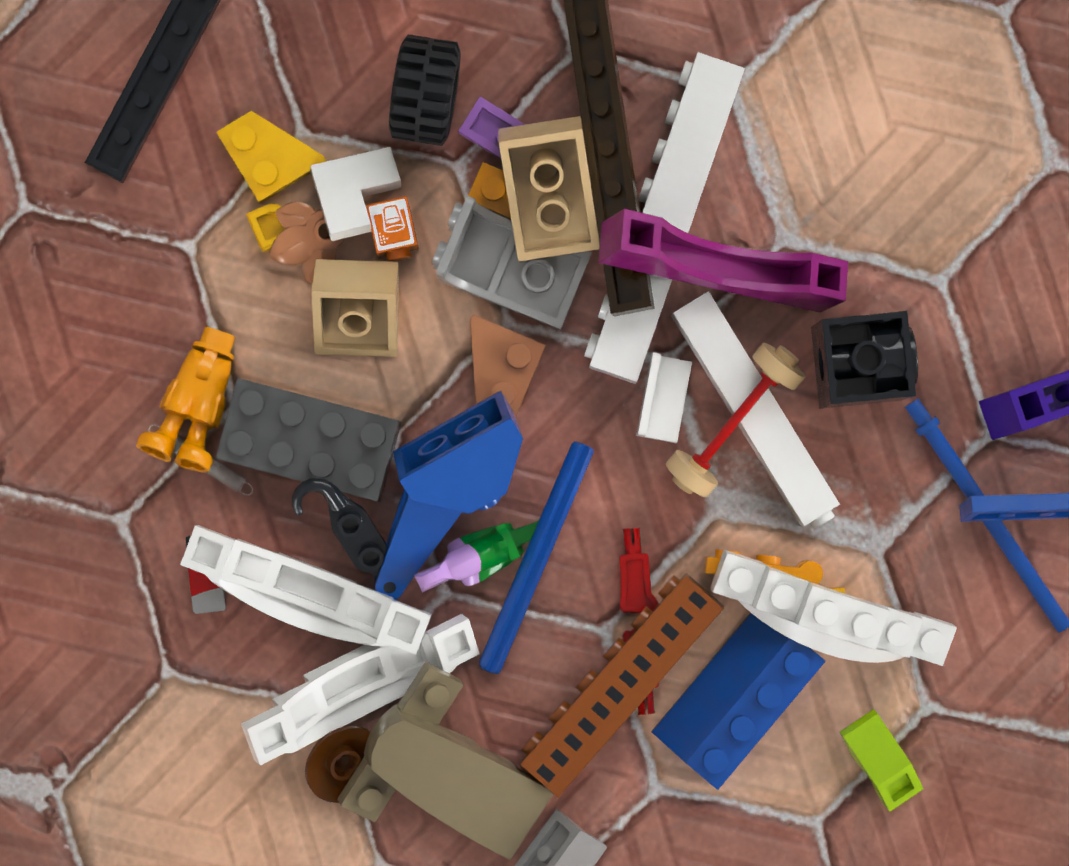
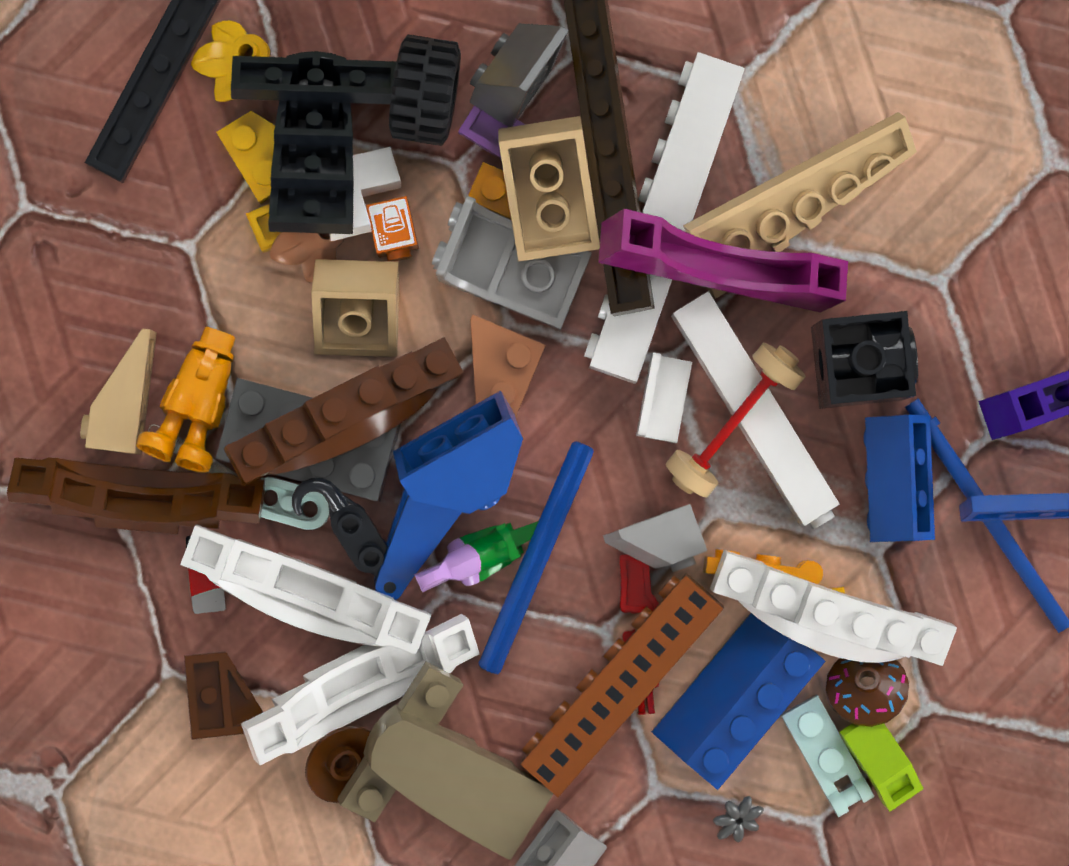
(122, 404): none -> tan slope
(135, 496): none -> reddish brown piece
(216, 57): none -> yellow plate
(217, 696): none -> reddish brown wing
(283, 510): none -> light aqua plate
(312, 132): none -> black slope
(345, 414): none -> reddish brown piece
(517, 70): none -> dark grey slope
(662, 539): none -> light grey slope
(737, 819): none -> dark grey plant
(800, 196): none -> tan wing
(826, 754): none -> light aqua plate
(862, 703): none -> reddish brown dish
(899, 478): none -> blue brick

